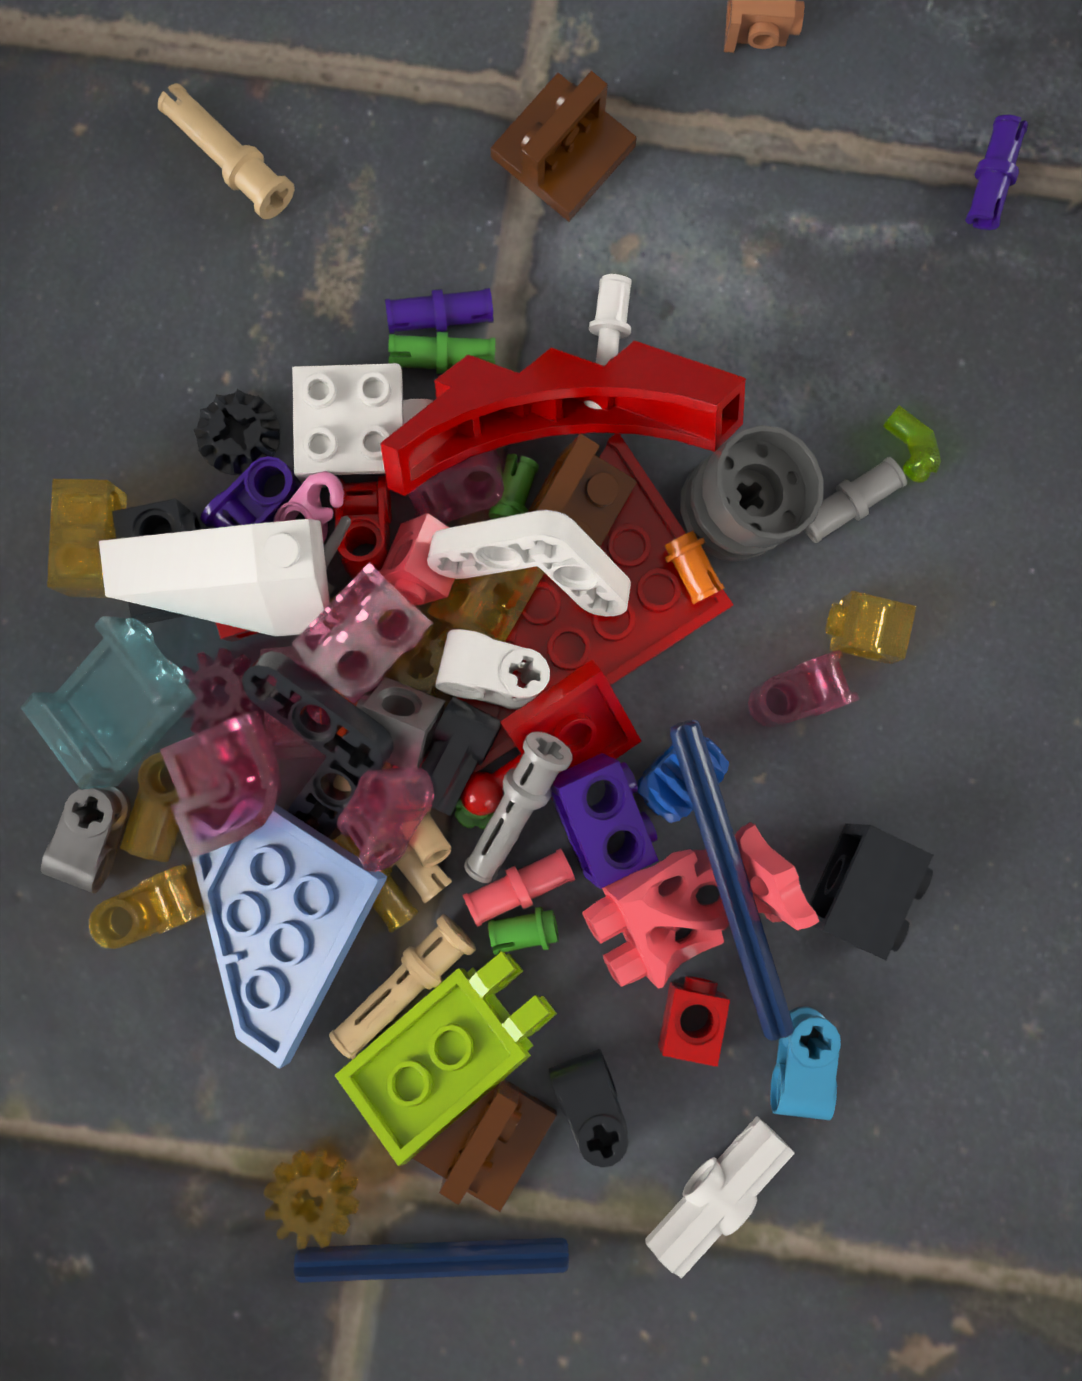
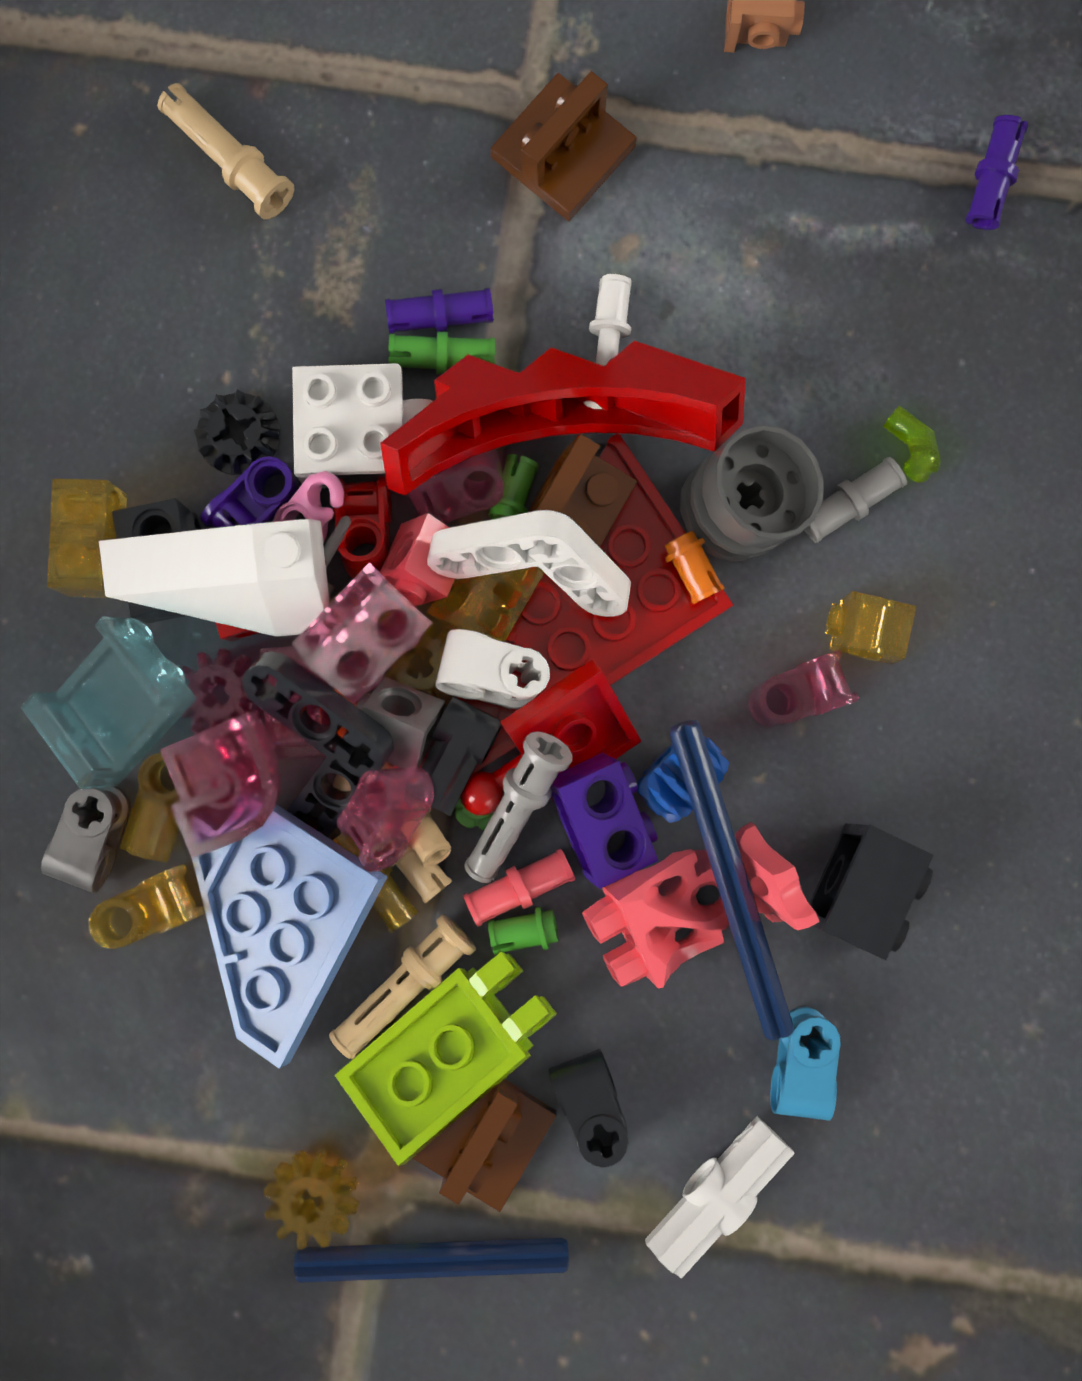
(700, 1045): red brick -> none

